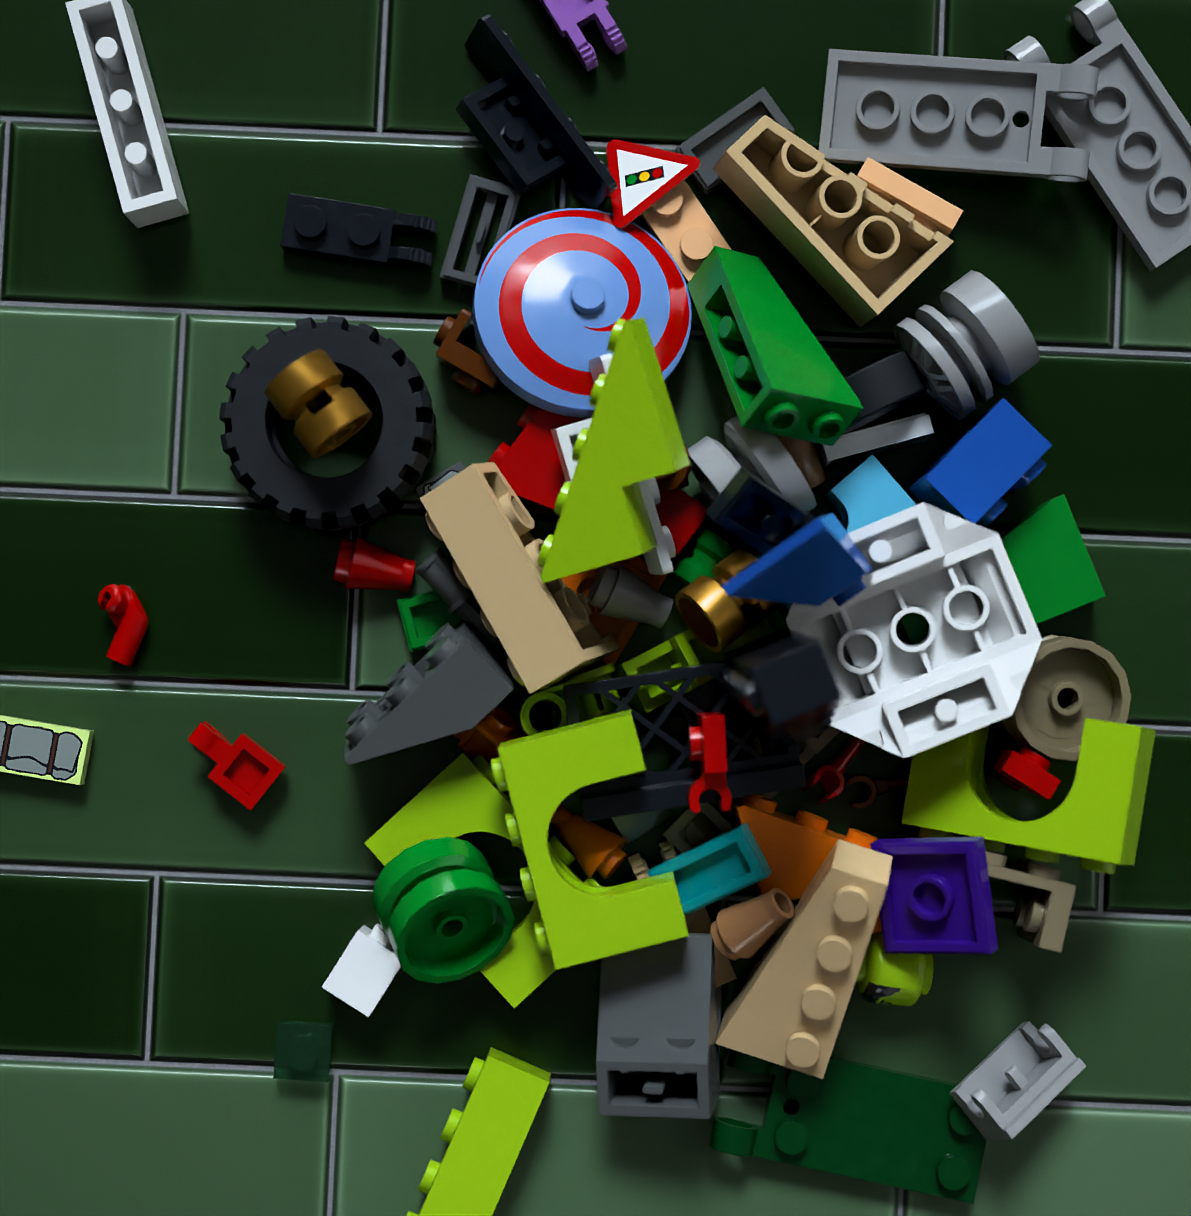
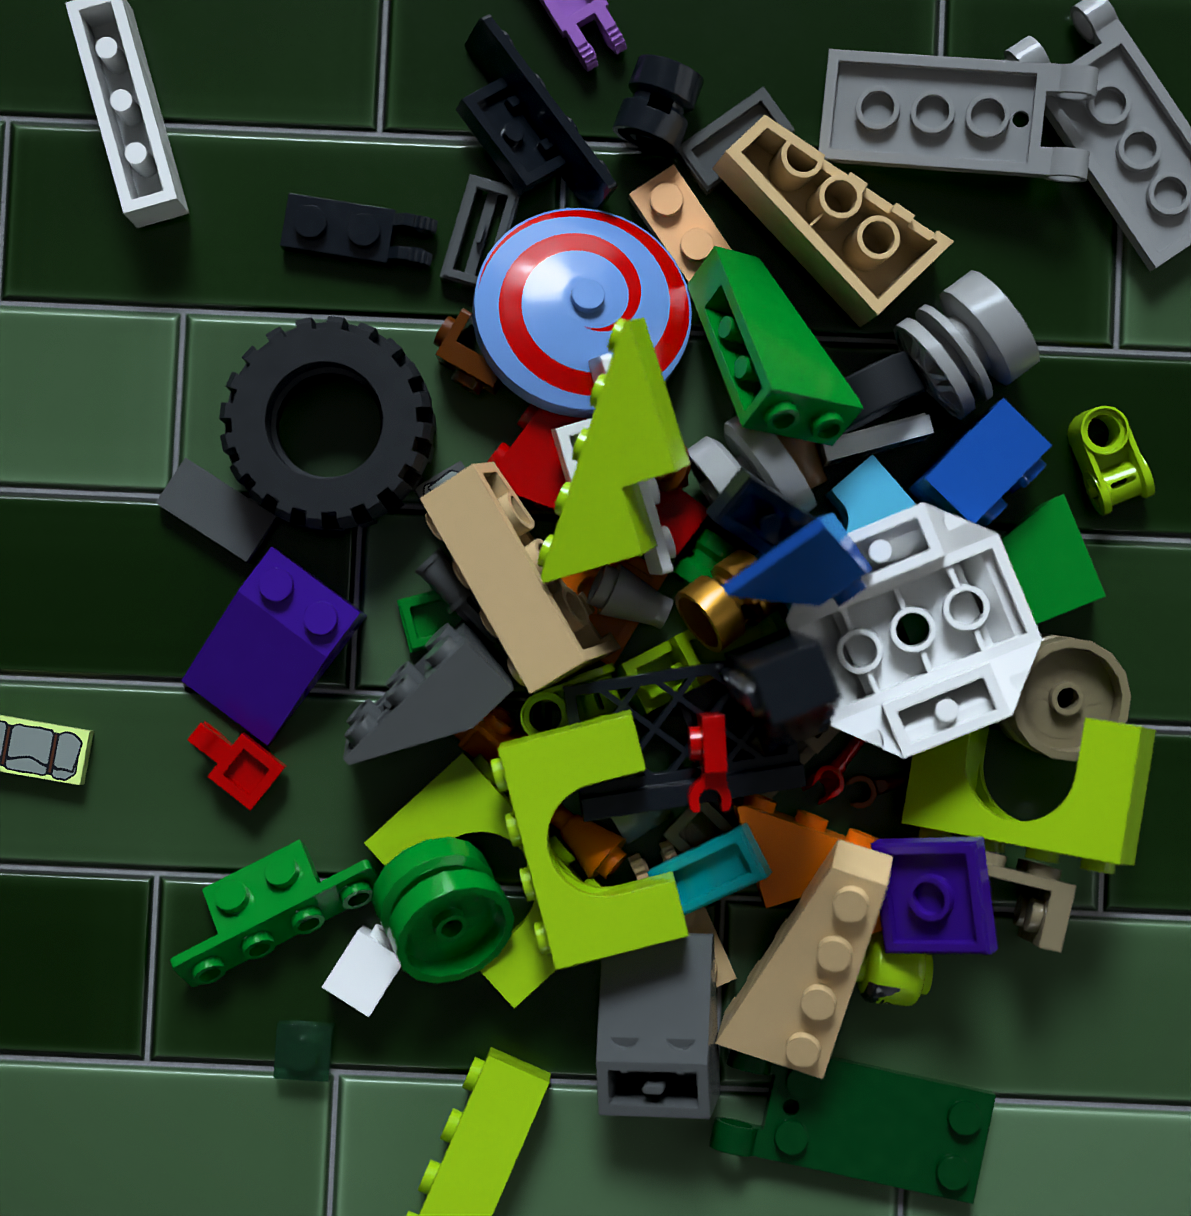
(128, 618): red arm -> none
(217, 510): none -> dark grey tile
(268, 906): none -> green bracket
(272, 645): none -> dark purple slope
(306, 387): pearl gold wheel -> none
(371, 567): red cone -> none
(643, 177): sticker -> none
(670, 92): none -> black wheel
(749, 924): medium nougat cone -> none
(927, 207): light nougat plate -> none
(1016, 1081): light grey hinge -> none
(1026, 770): red plate -> none
(1109, 463): none -> lime piece

